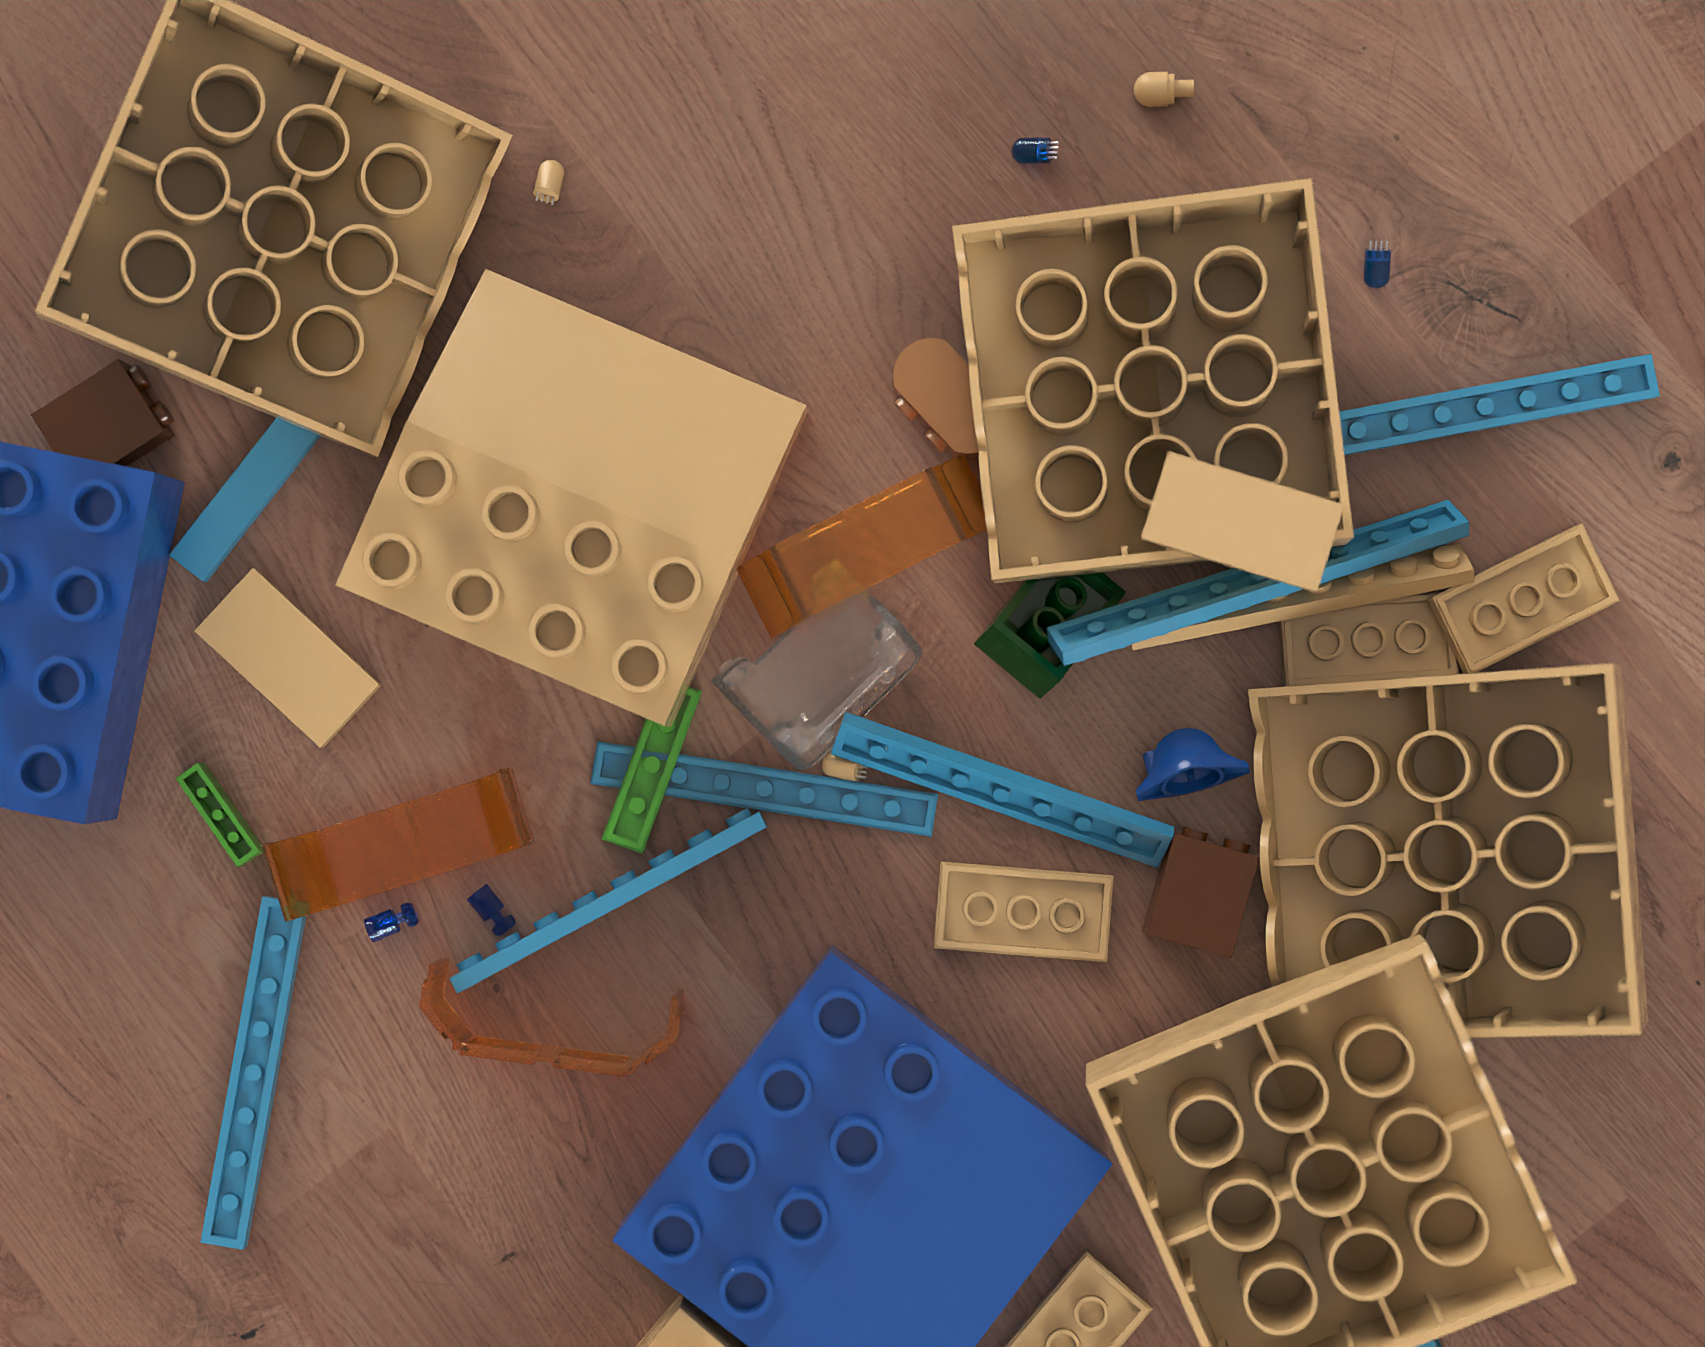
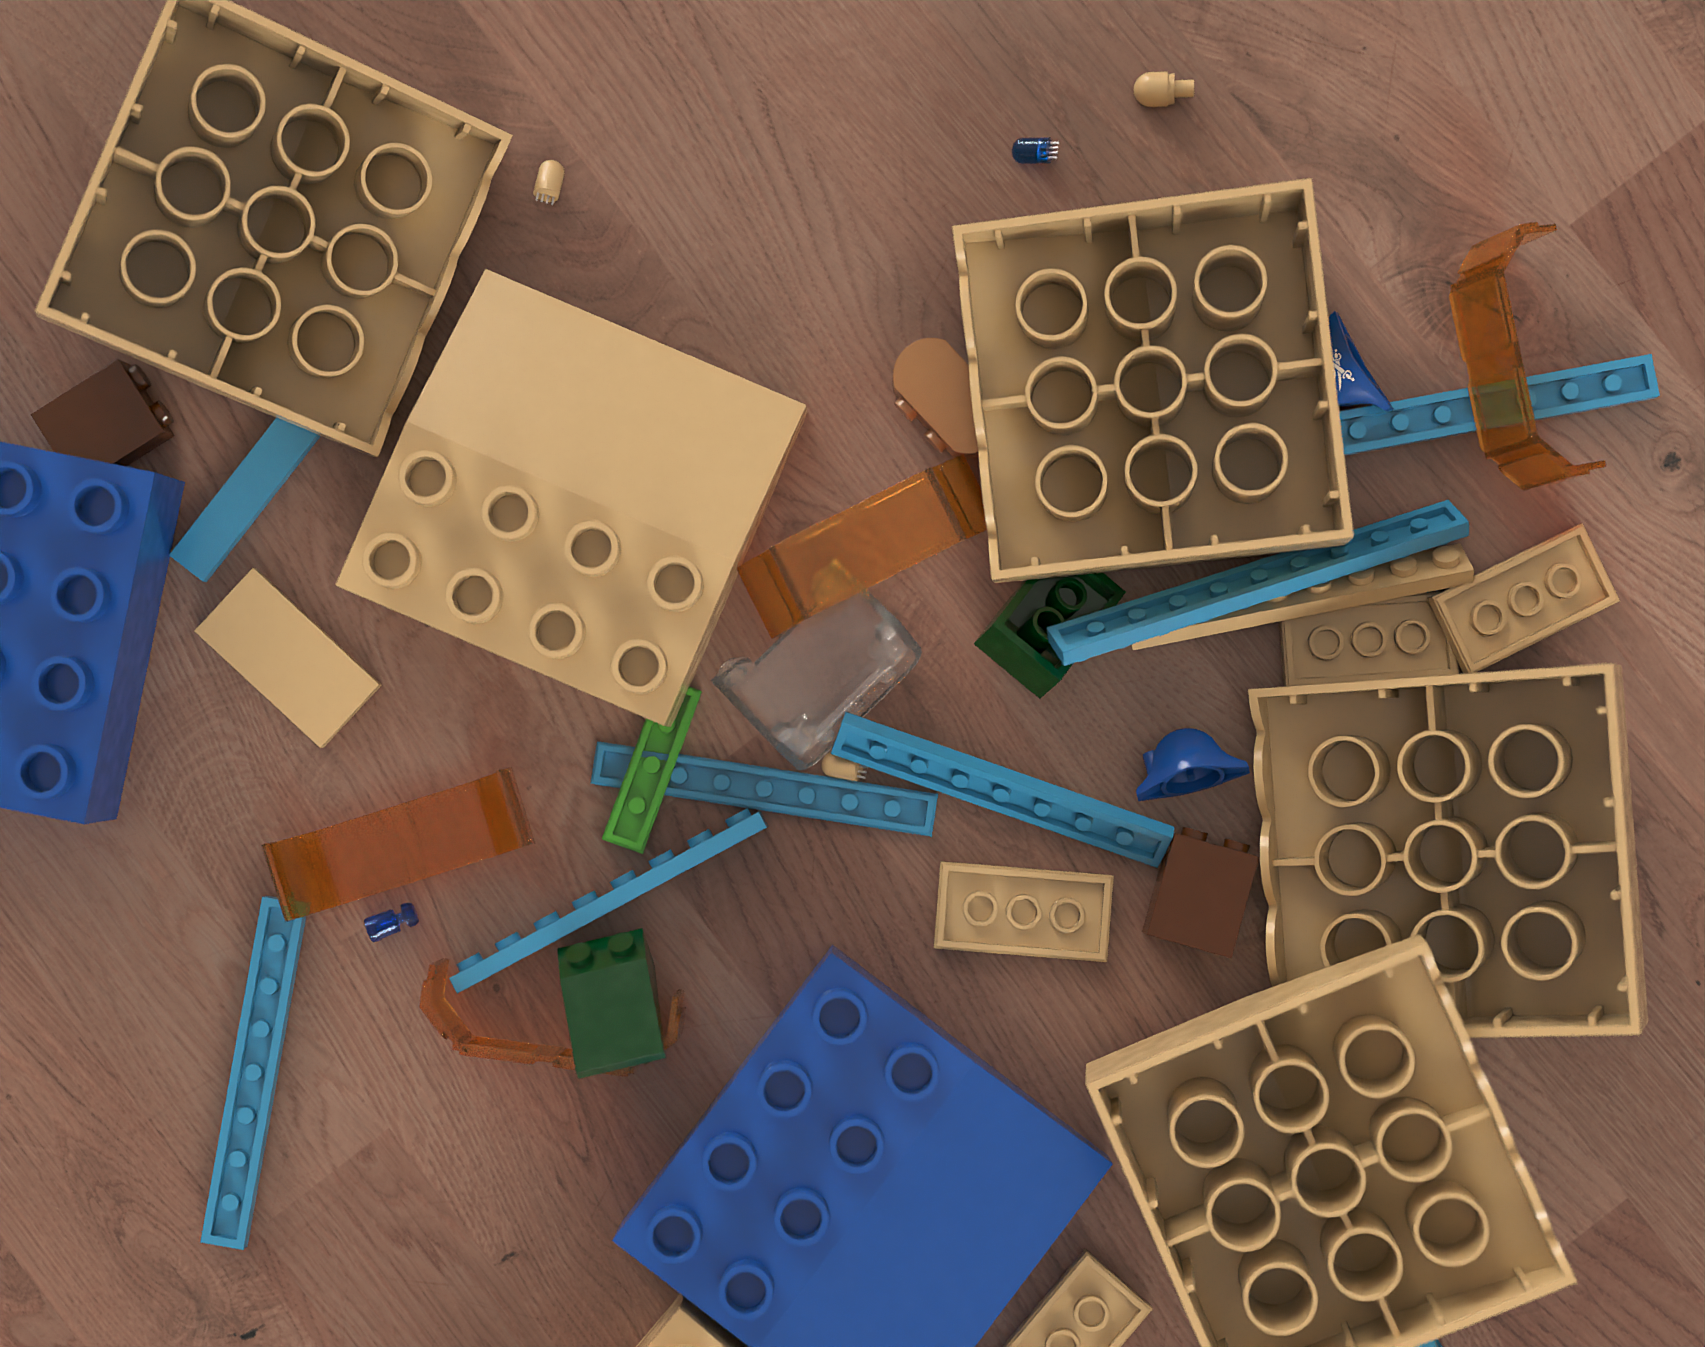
(220, 814): bright green piece -> none
(489, 907): clear blue piece -> none
(611, 1003): none -> dark green slope
(1242, 521): tan tile -> none
(1352, 378): none -> blue hat
(1377, 265): clear blue piece -> none
(1496, 366): none -> clear orange windscreen

